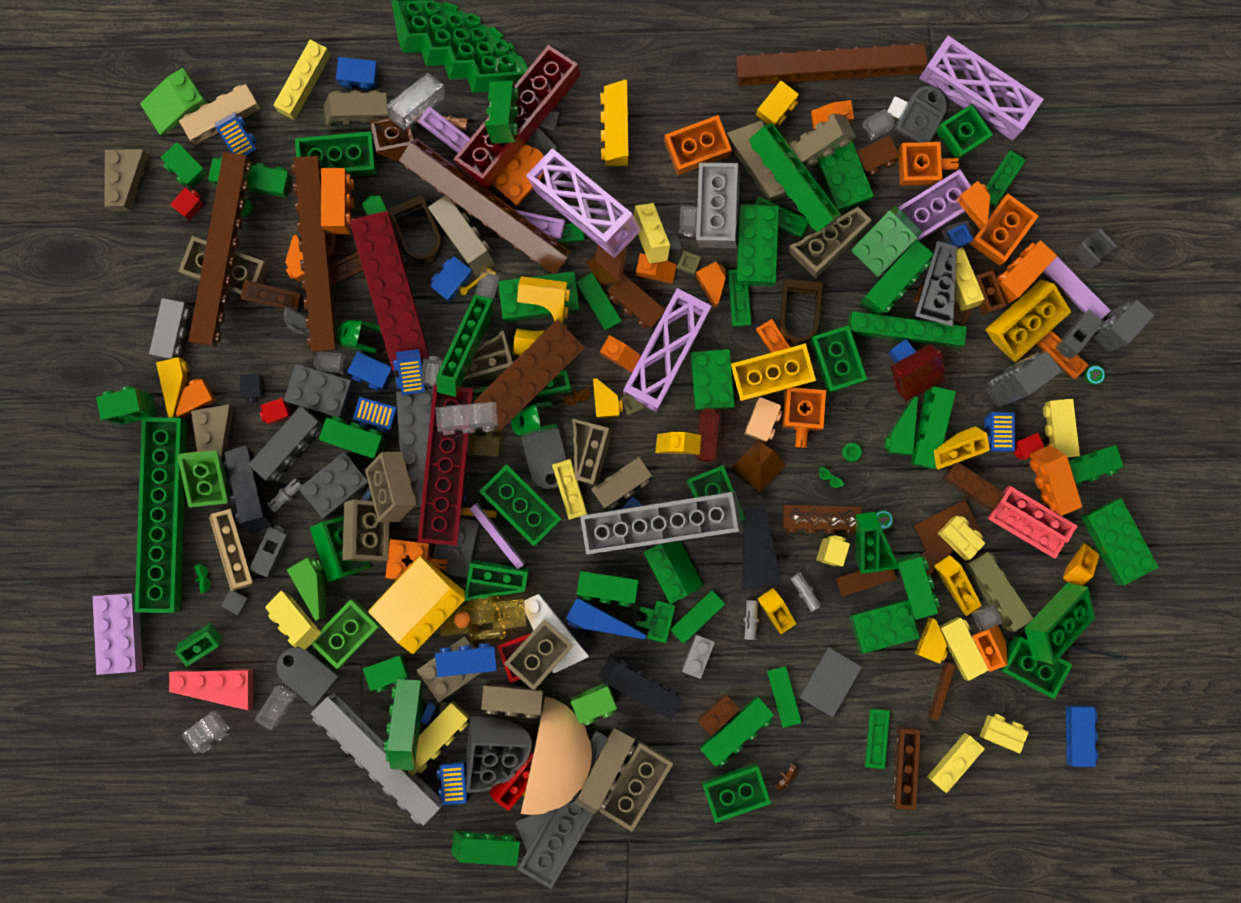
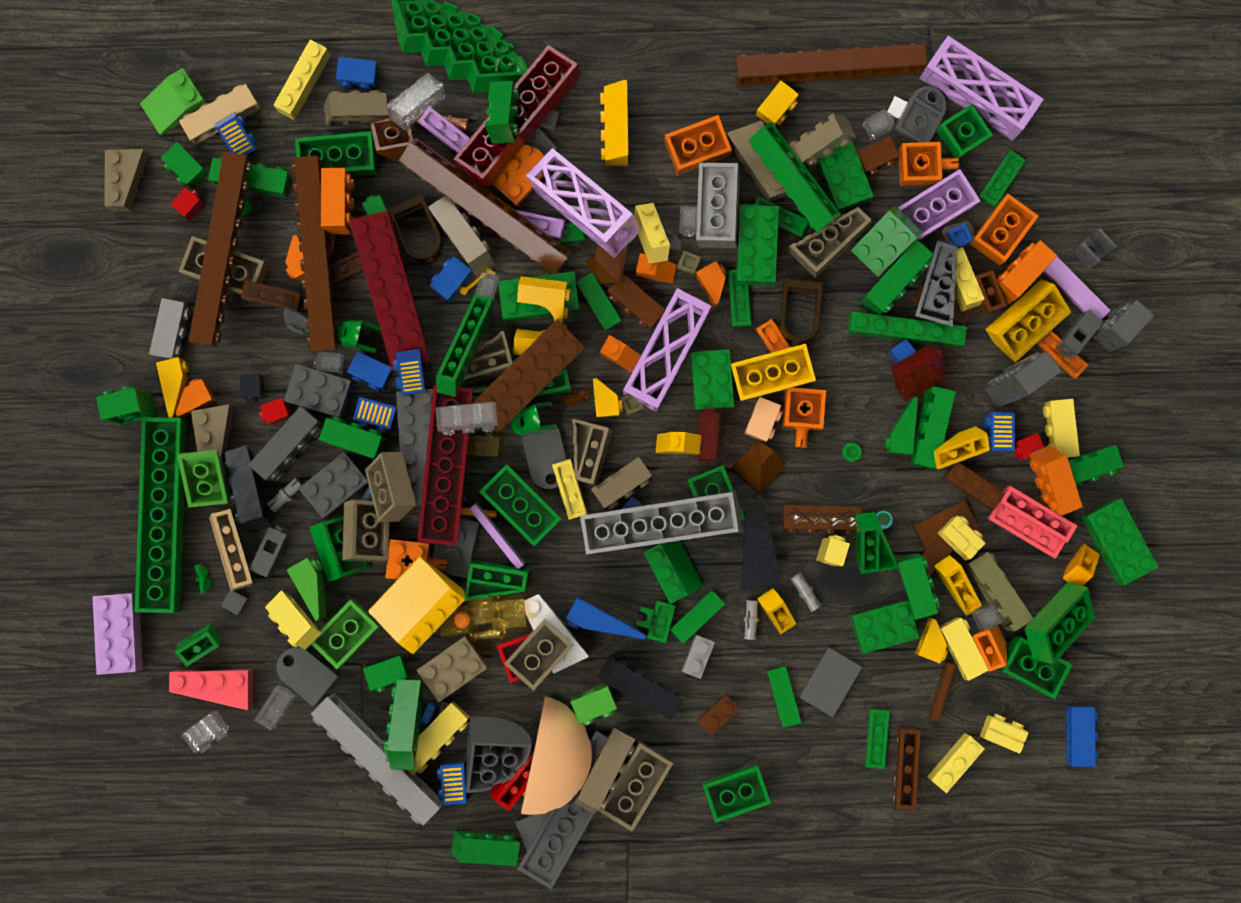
(430, 370): clear brick -> none
(466, 660): blue brick -> none
(512, 699): dark tan brick -> none
(607, 588): green brick -> none
(736, 732): green brick -> none
(785, 782): reddish brown piece -> none
(834, 482): green piece -> none
(838, 359): green brick -> none
(841, 108): orange slope -> none
(857, 582): reddish brown tile -> none
(976, 203): orange slope -> none
(1094, 375): green tile -> none

